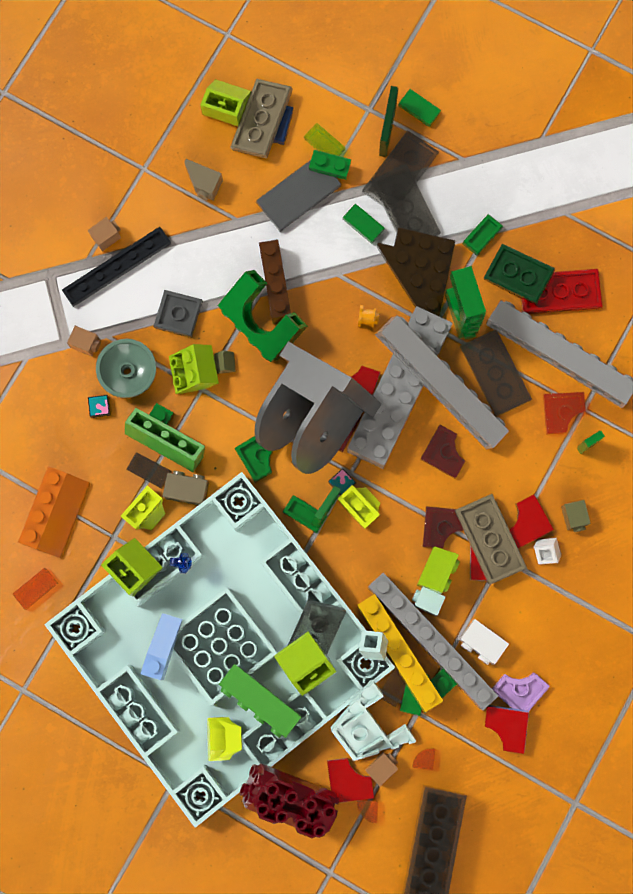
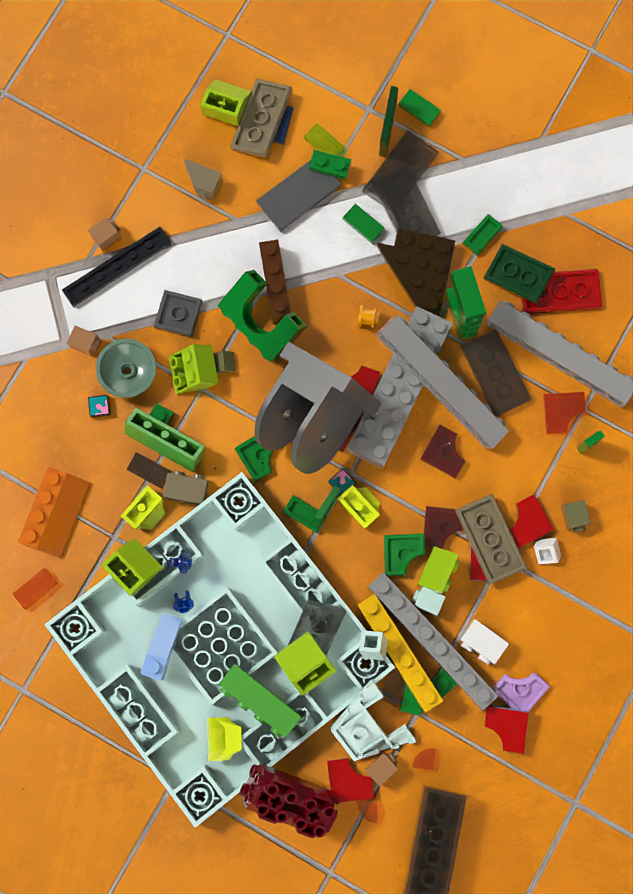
(184, 604): none -> clear blue plate
(400, 551): none -> green tile

